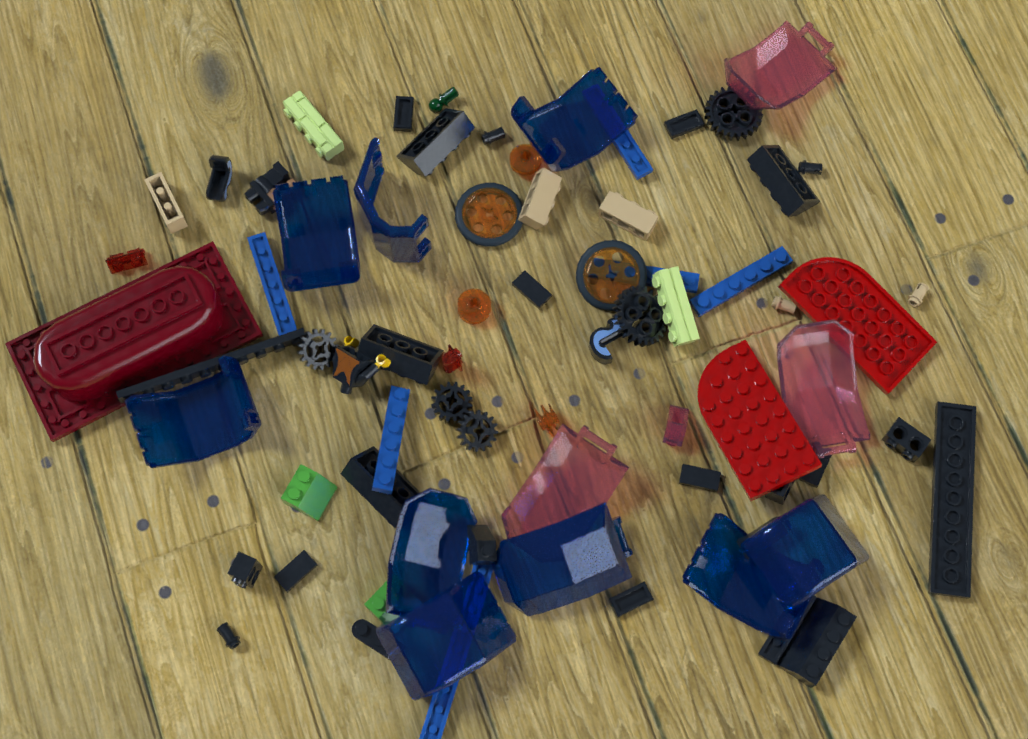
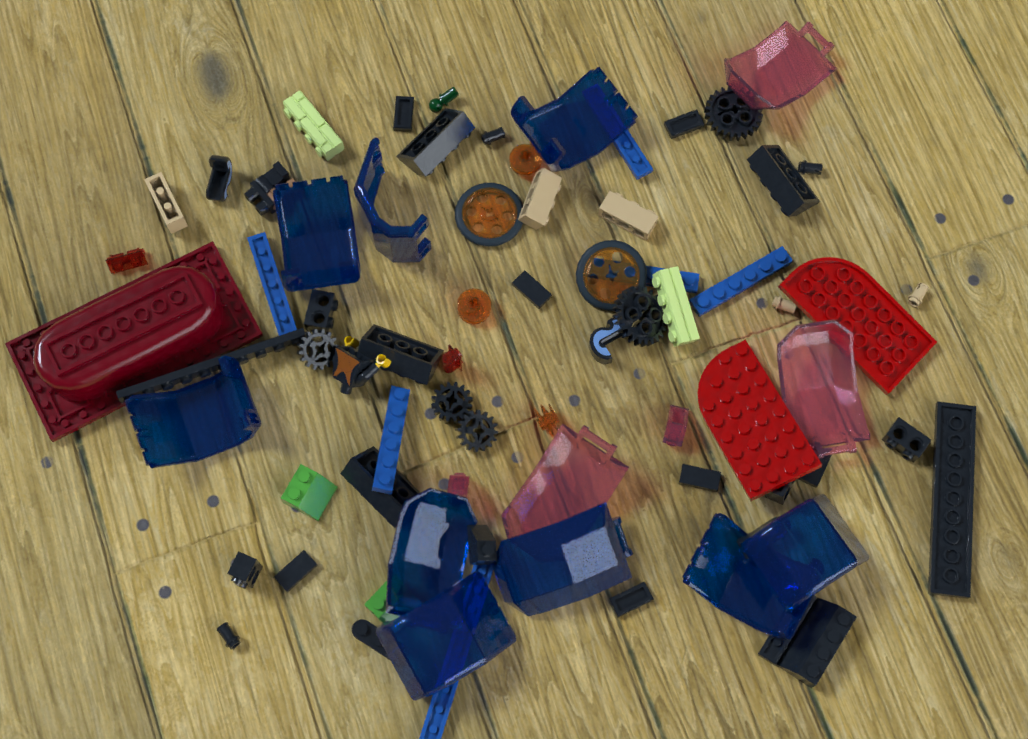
(317, 311): none -> black brick
(459, 484): none -> clear pink slope

